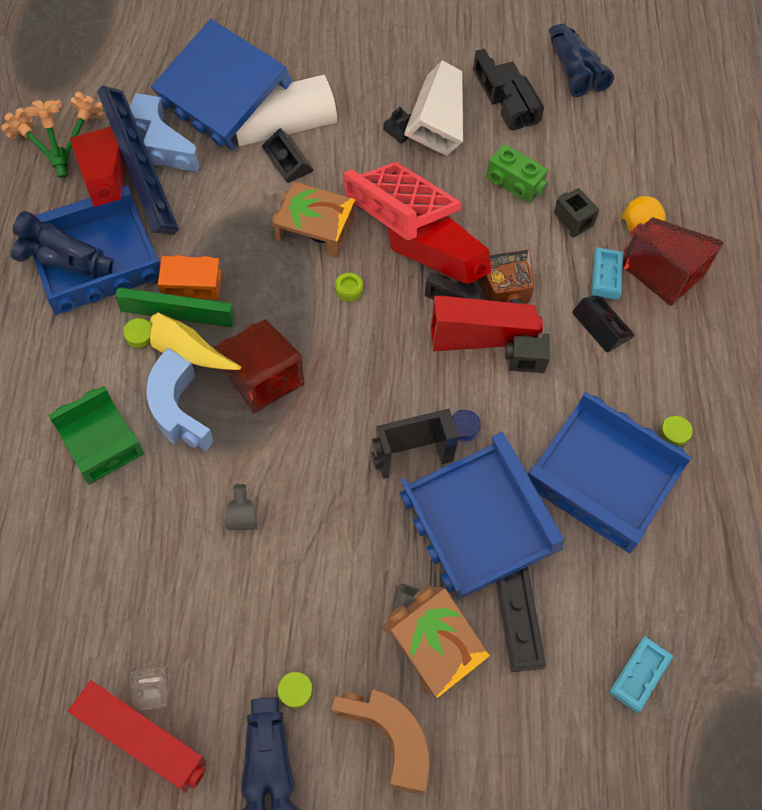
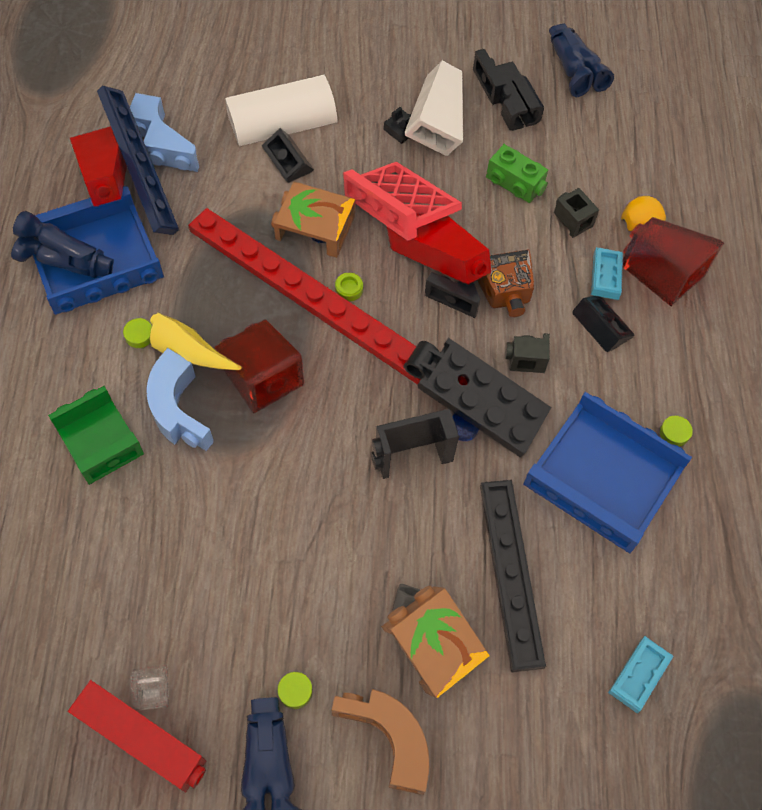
(22, 124): light nougat plant -> none
(175, 307): green tile -> none
(190, 277): orange brick -> none
(219, 82): blue panel -> none
(240, 511): dark grey piece -> none
(305, 291): none -> red plate
(480, 323): red slope -> none
(482, 518): blue panel -> none
(487, 401): none -> black hinge

